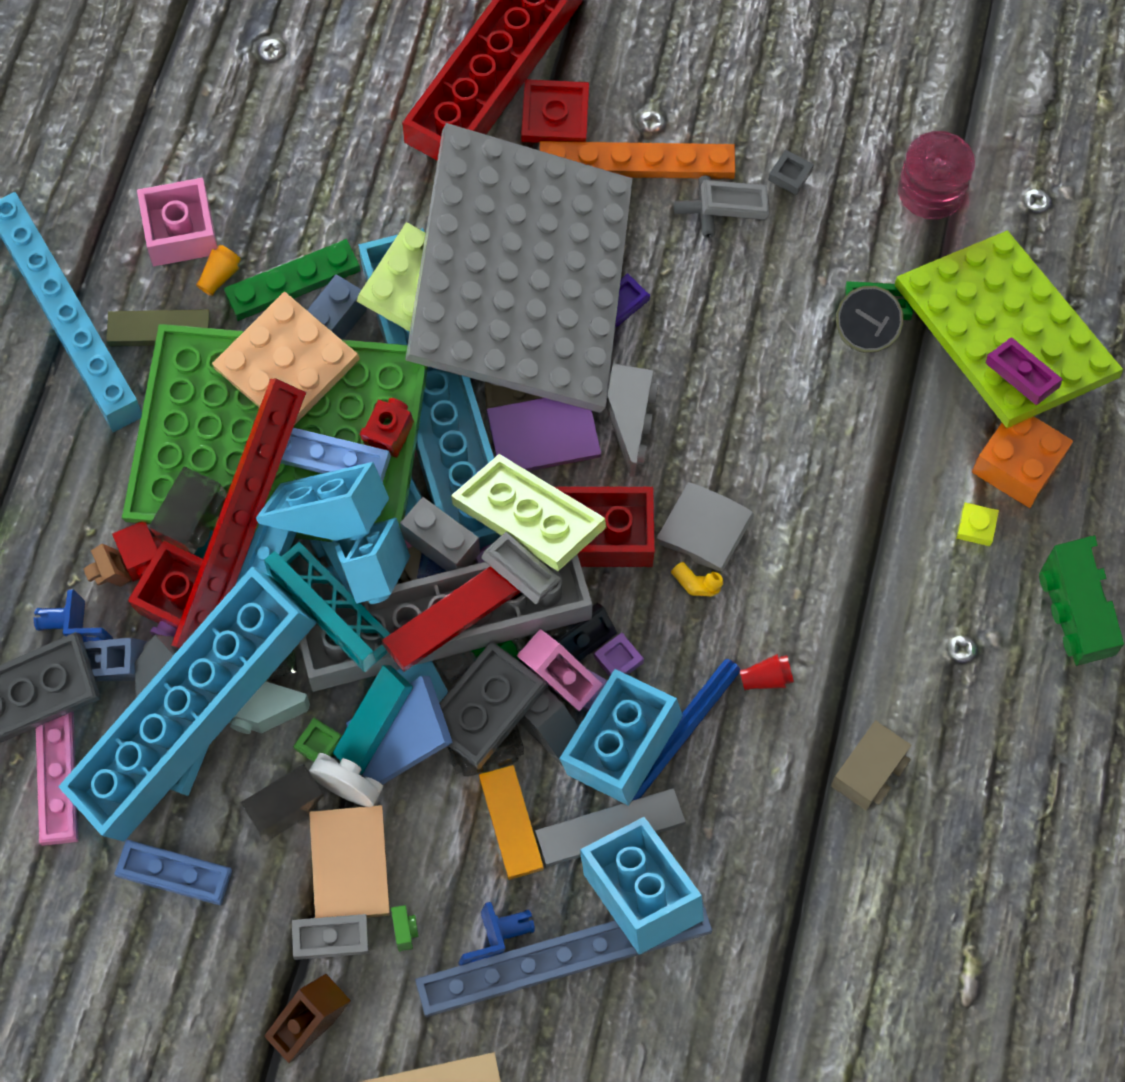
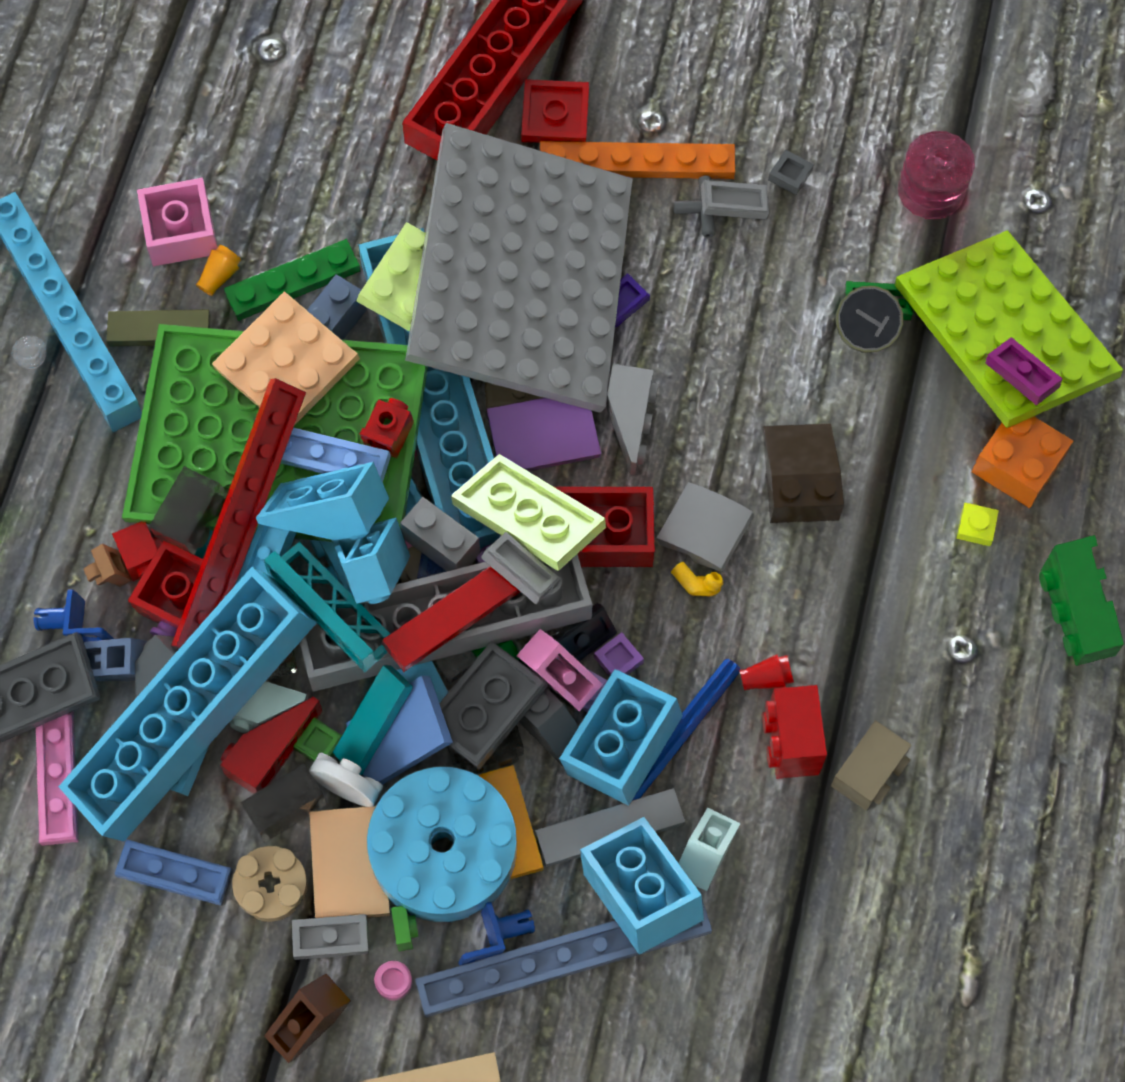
(29, 352): none -> clear plate
(264, 750): none -> red slope
(286, 896): none -> tan plate
(393, 980): none -> bright pink tile
(432, 807): none -> medium azure brick
(708, 847): none -> light aqua slope
(795, 732): none -> red brick
(802, 473): none -> dark brown slope

